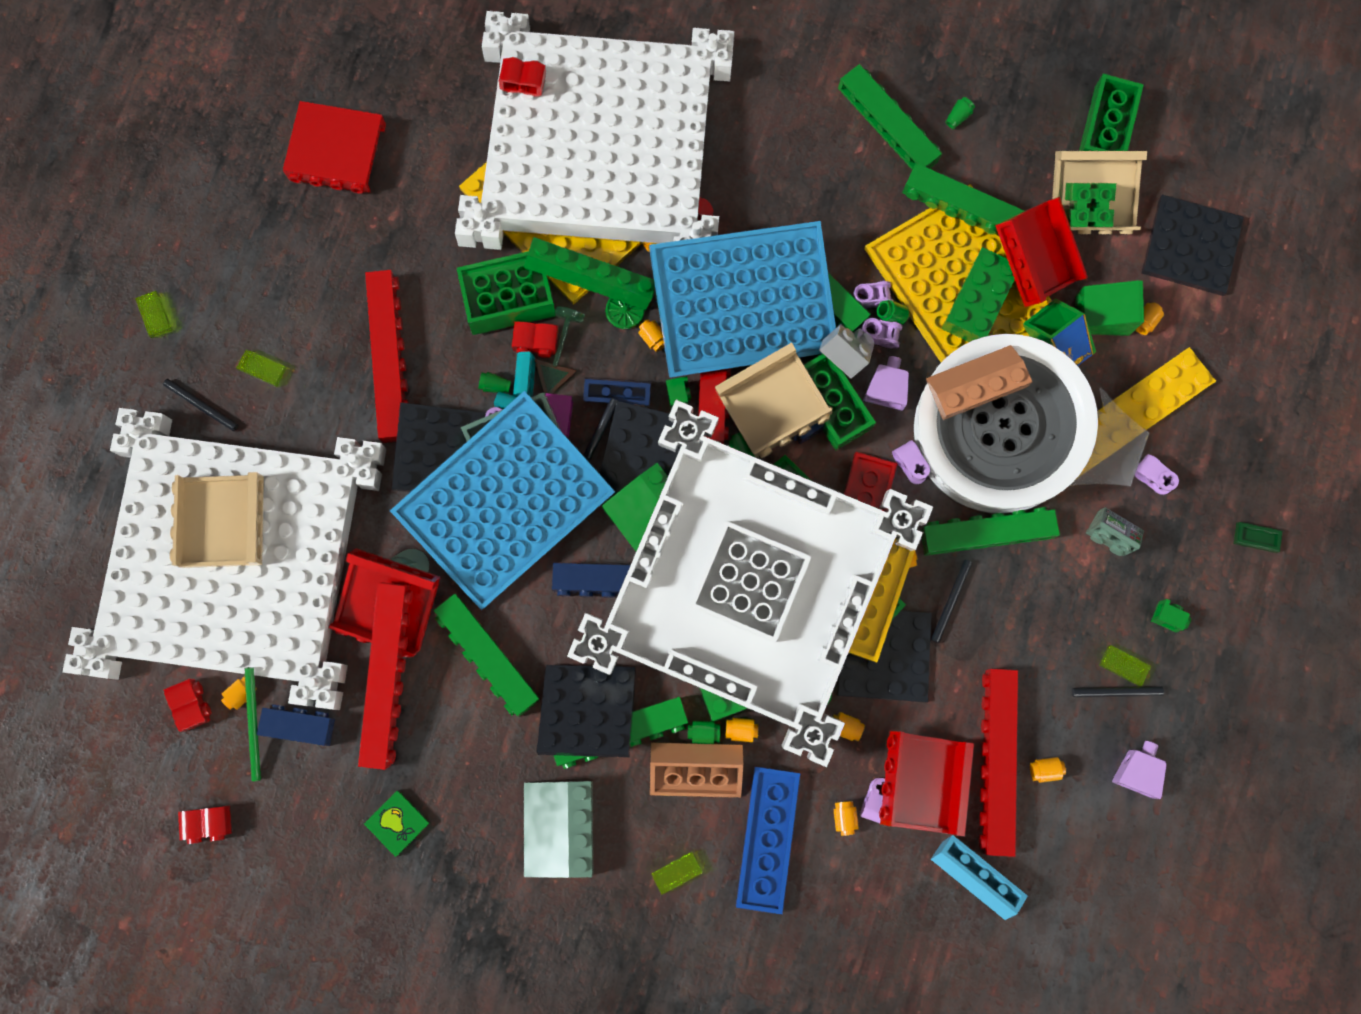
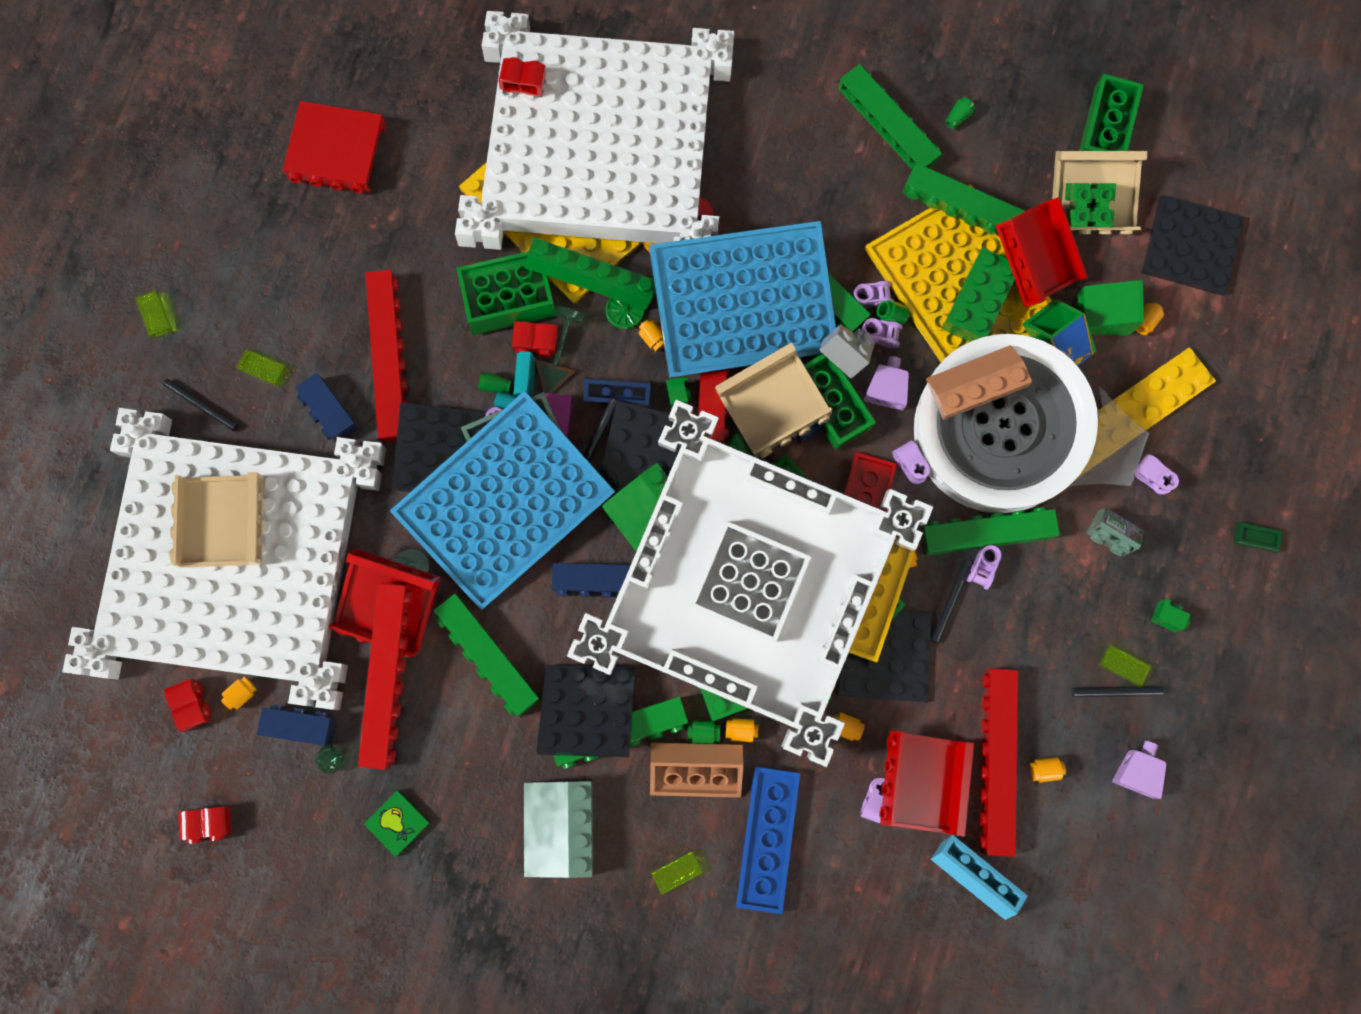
(252, 724): green piece -> none
(325, 408): none -> dark blue brick
(329, 759): none -> clear green piece
(845, 818): light orange brick -> none
(983, 570): none -> lavender piece

